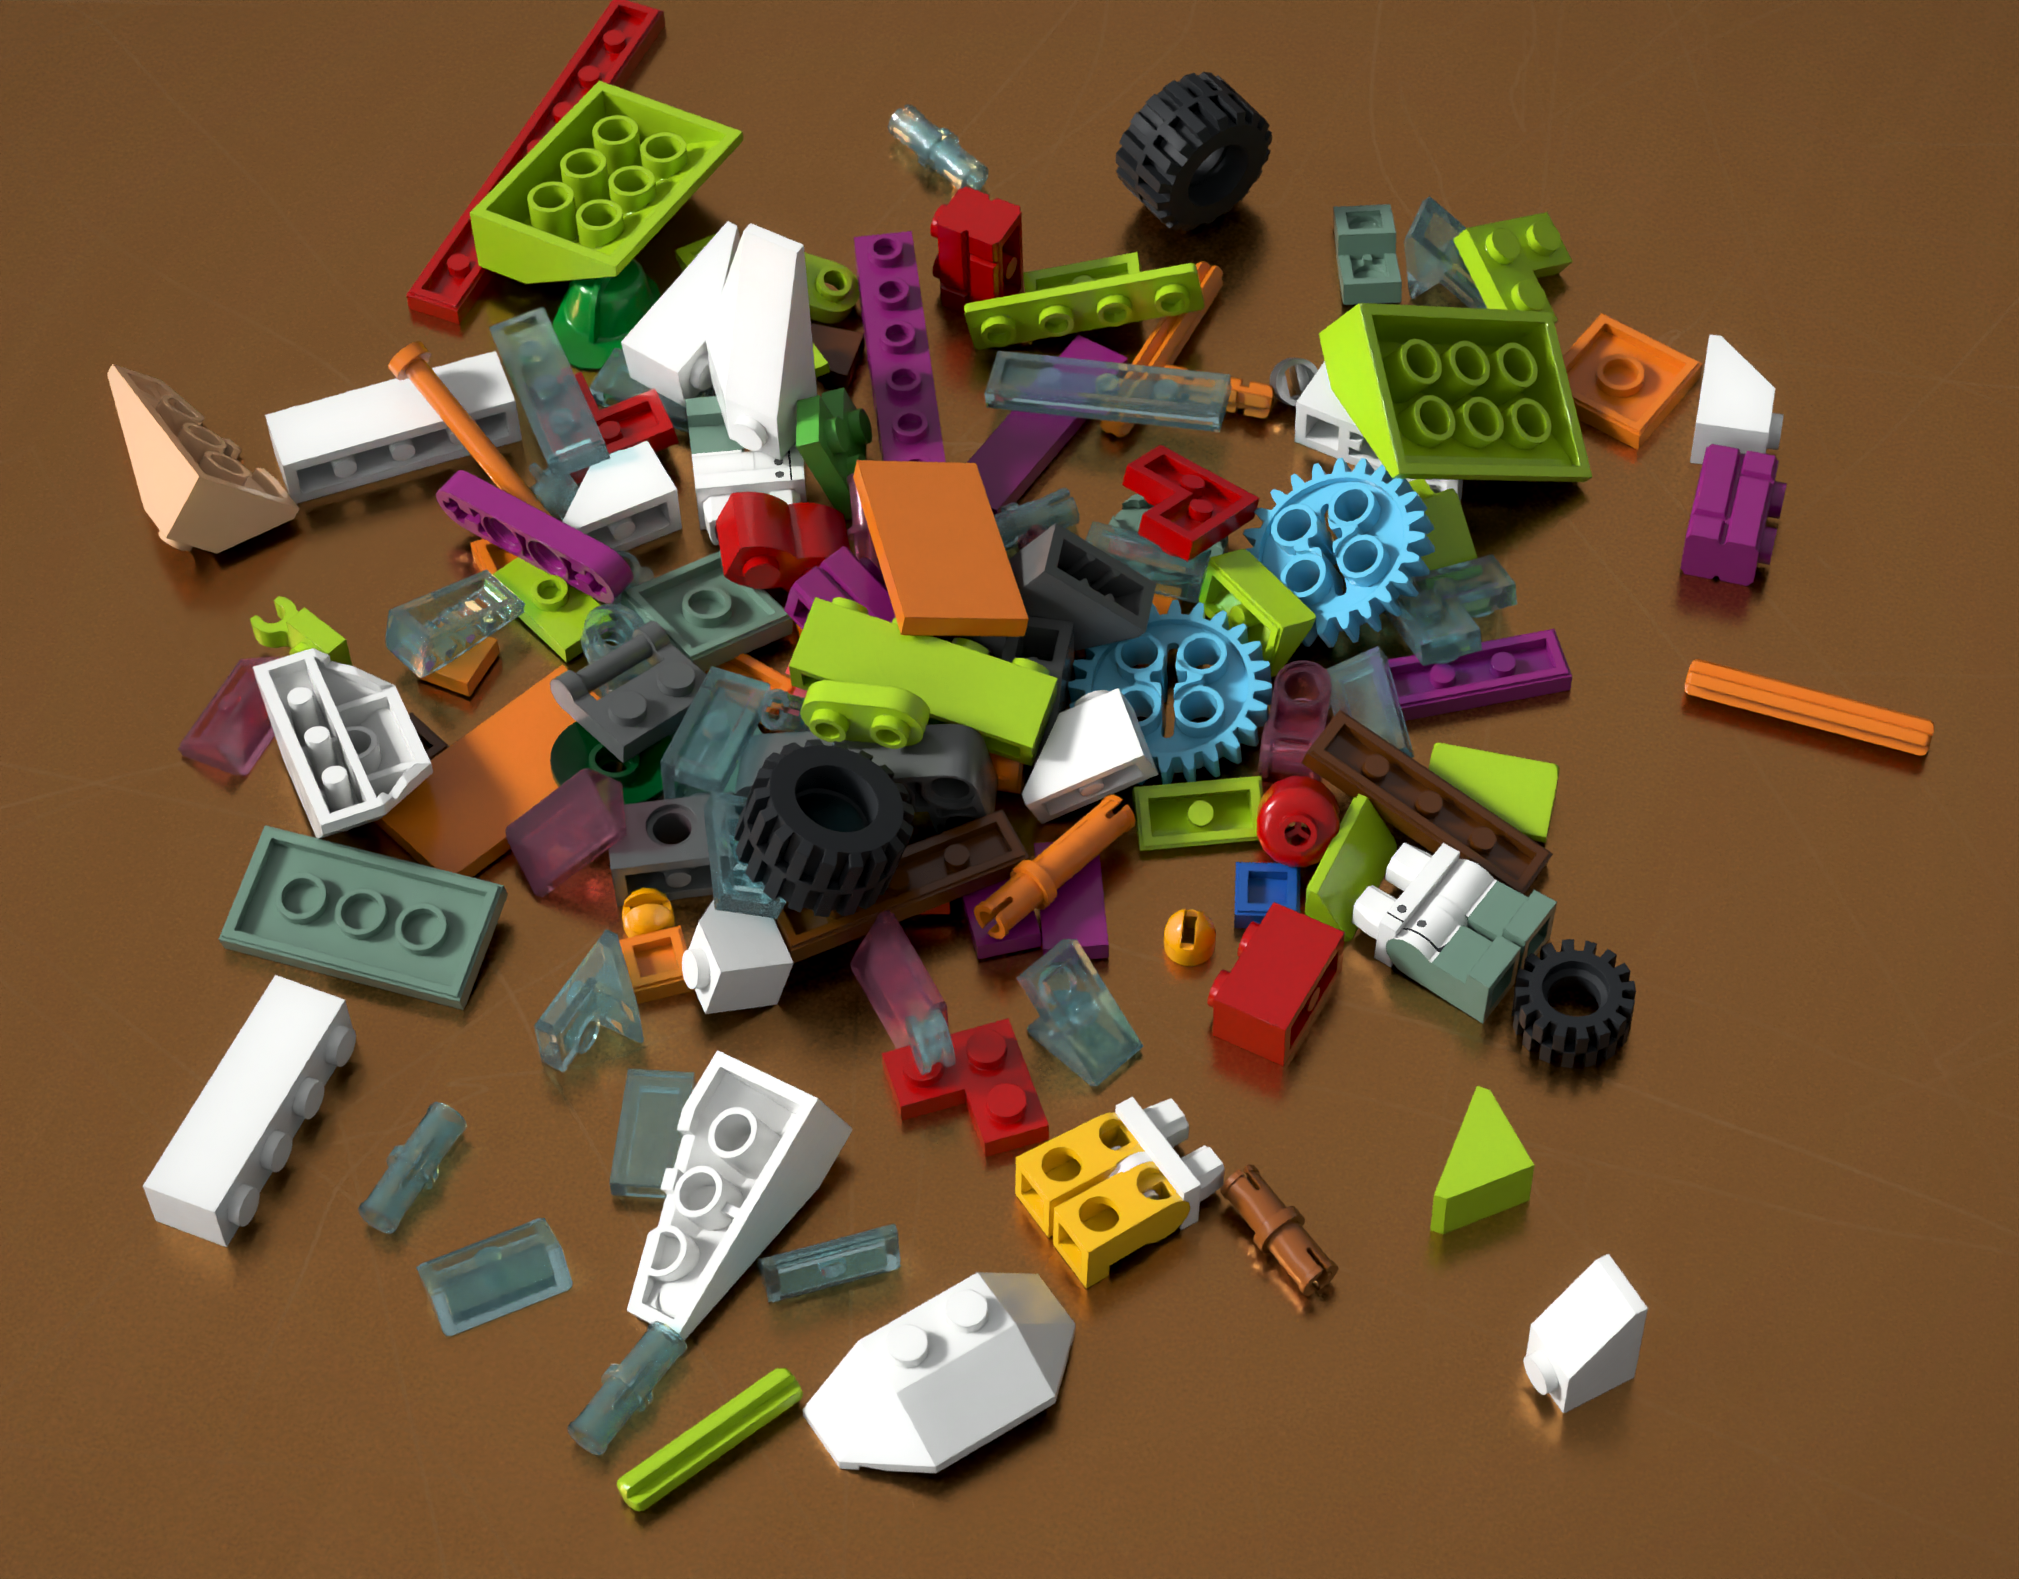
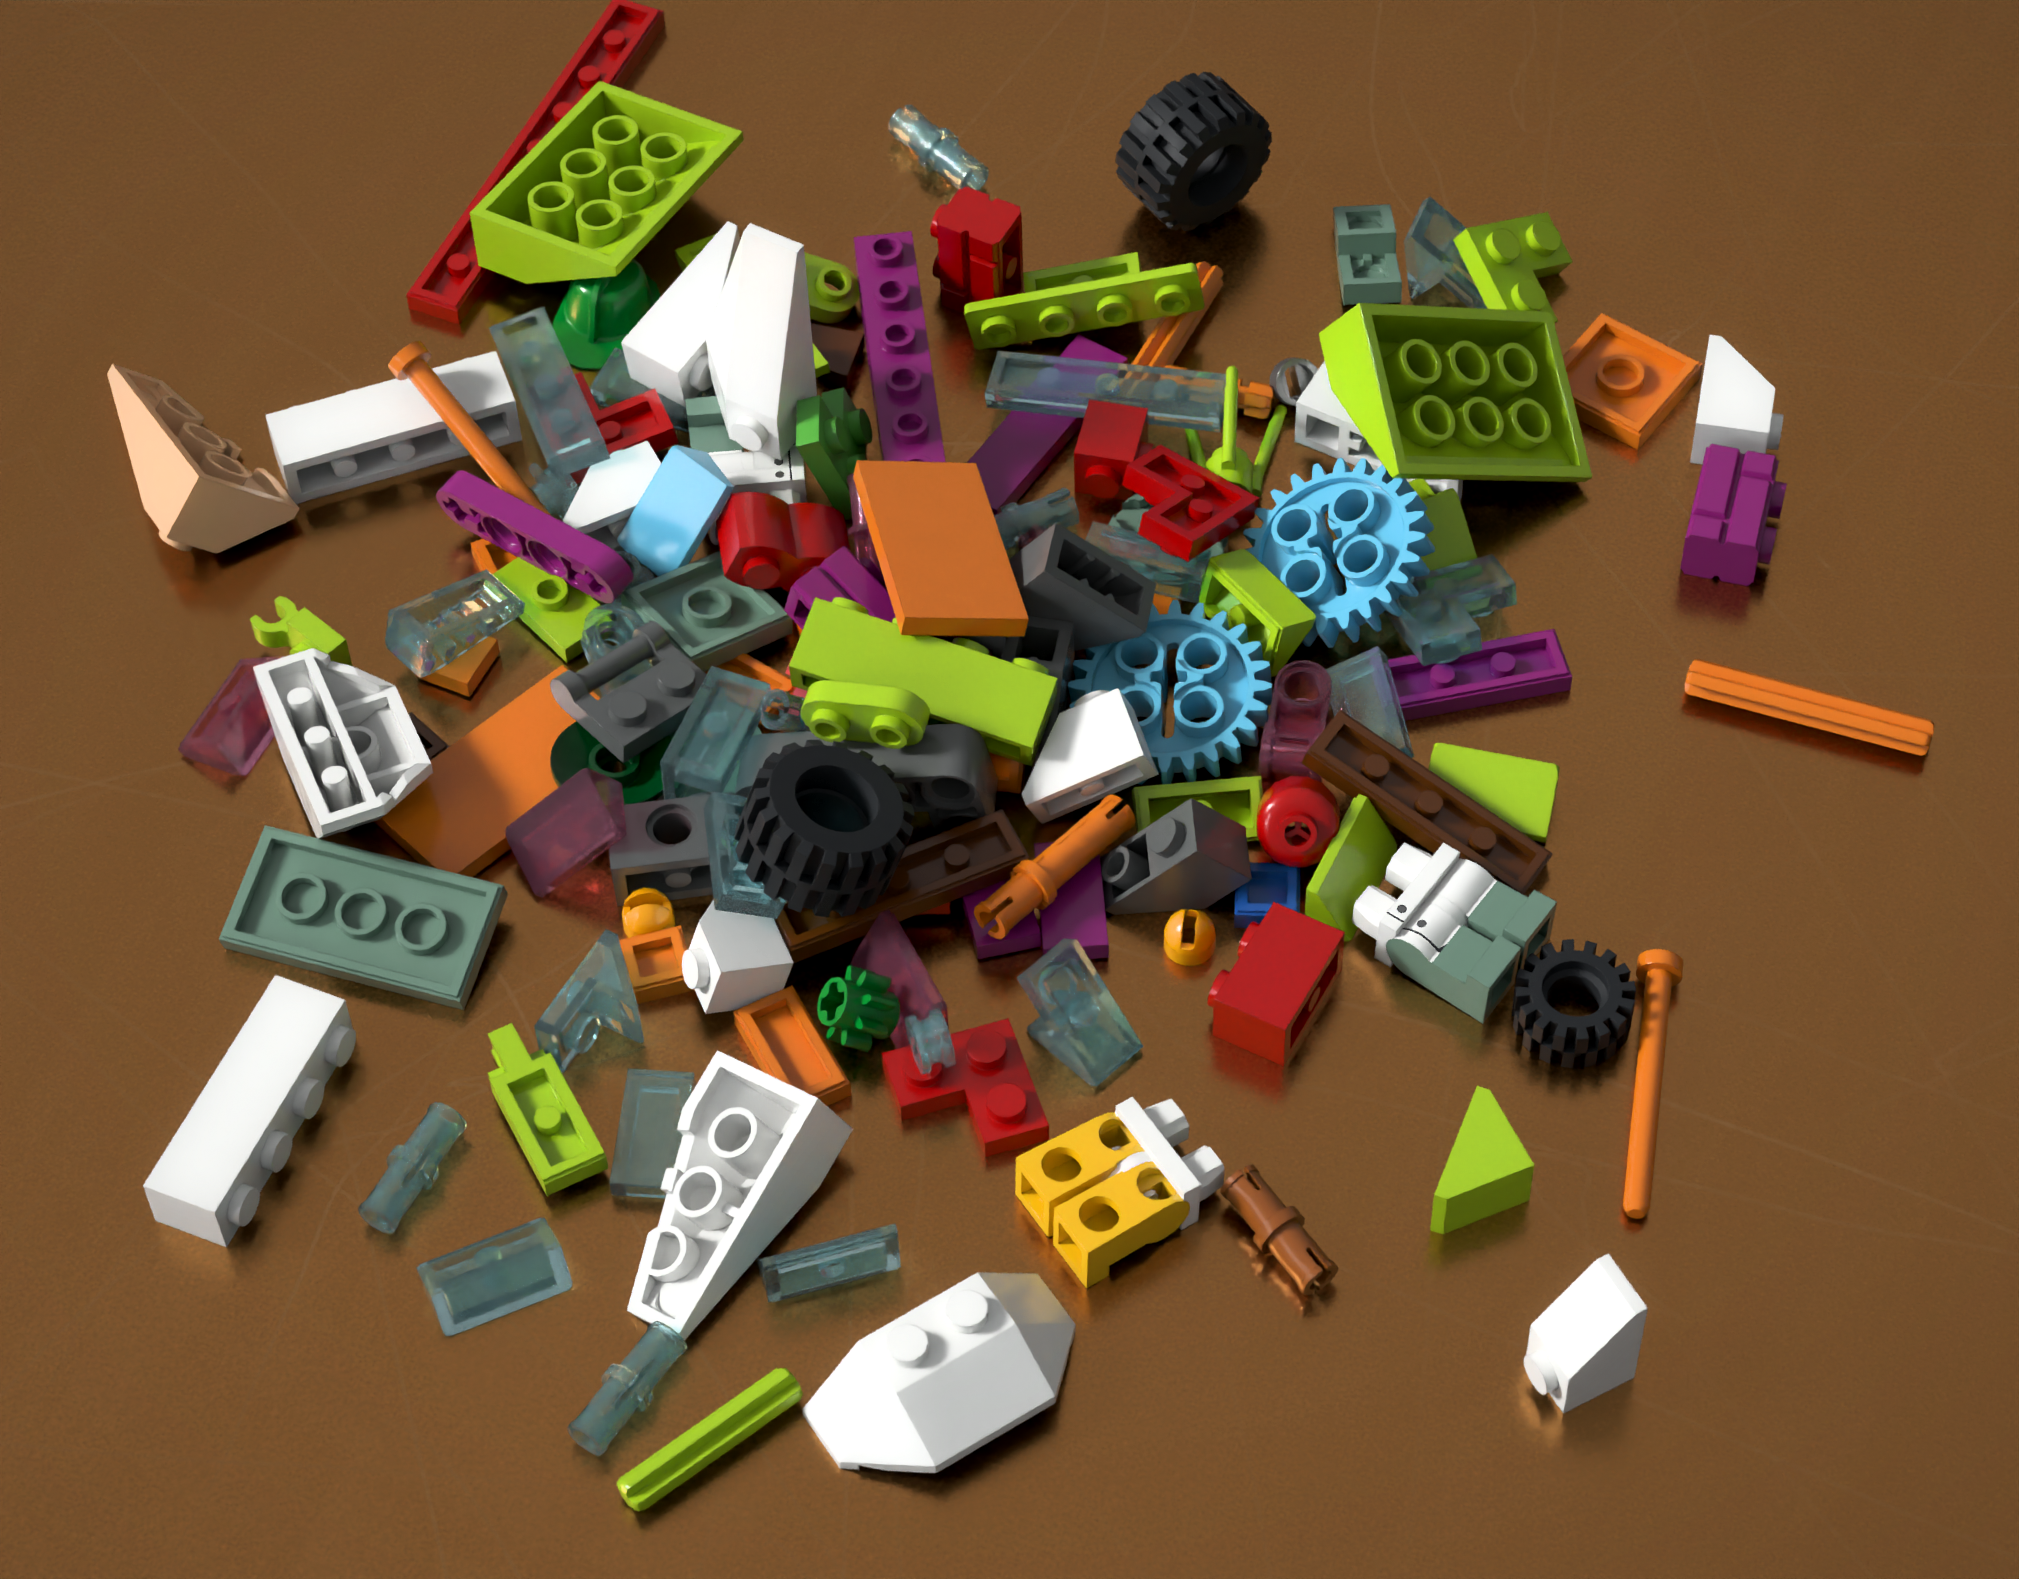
(543, 1113): none -> lime hinge
(676, 510): none -> medium azure slope
(791, 1046): none -> orange tile
(858, 1008): none -> green gear
(1106, 444): none -> red brick
(1177, 863): none -> dark grey slope
(1230, 460): none -> lime plant
(1659, 972): none -> orange bar

